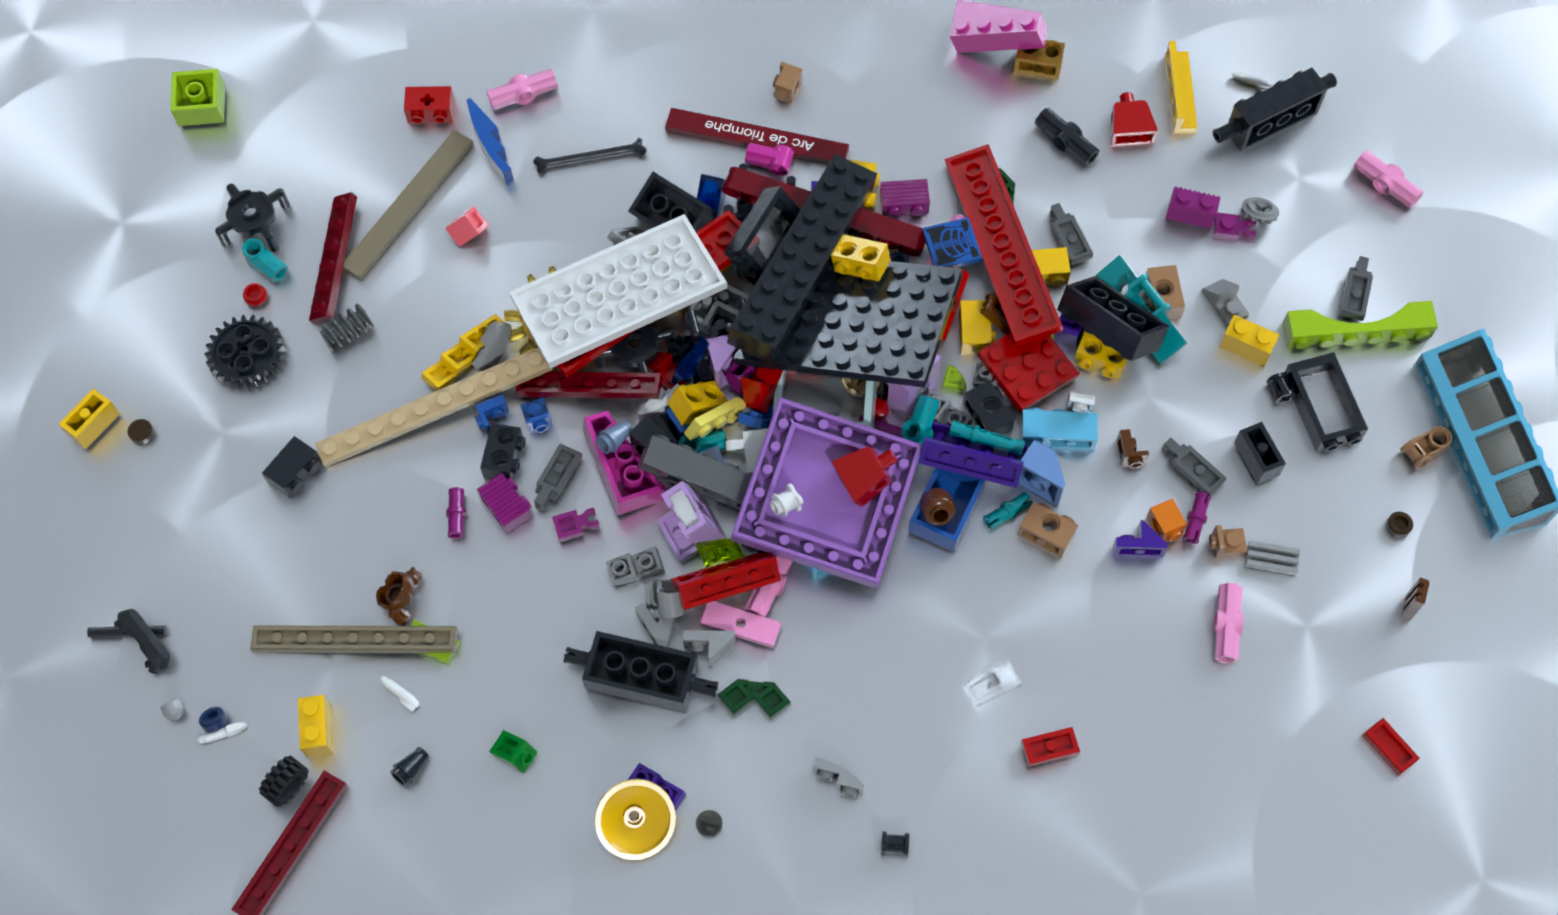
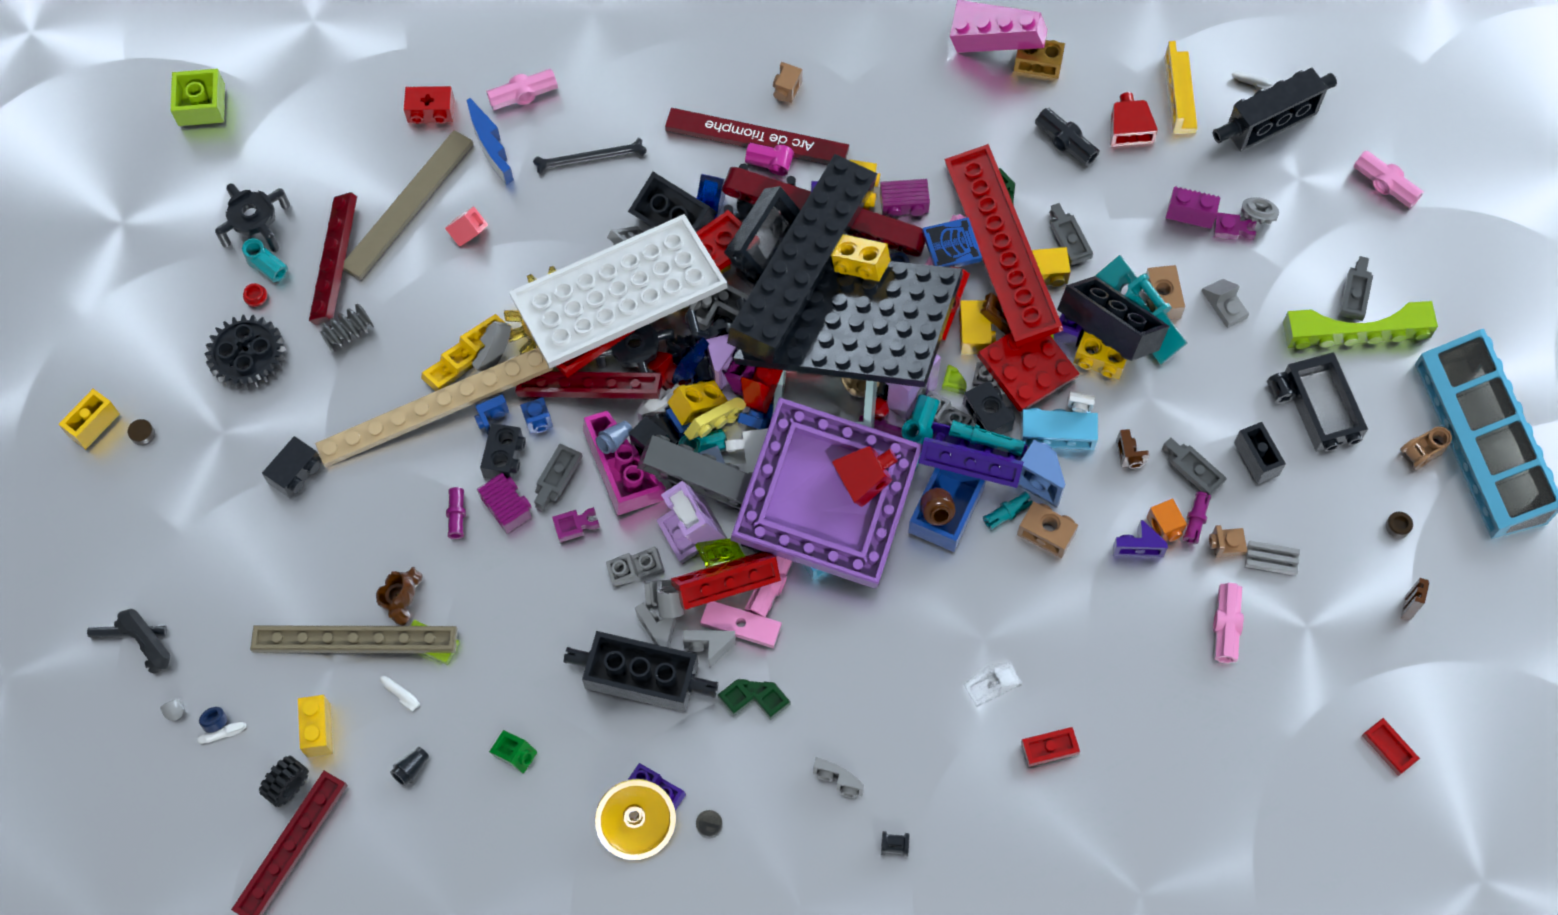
(786, 501): white brick -> none
(1249, 340): yellow brick -> none

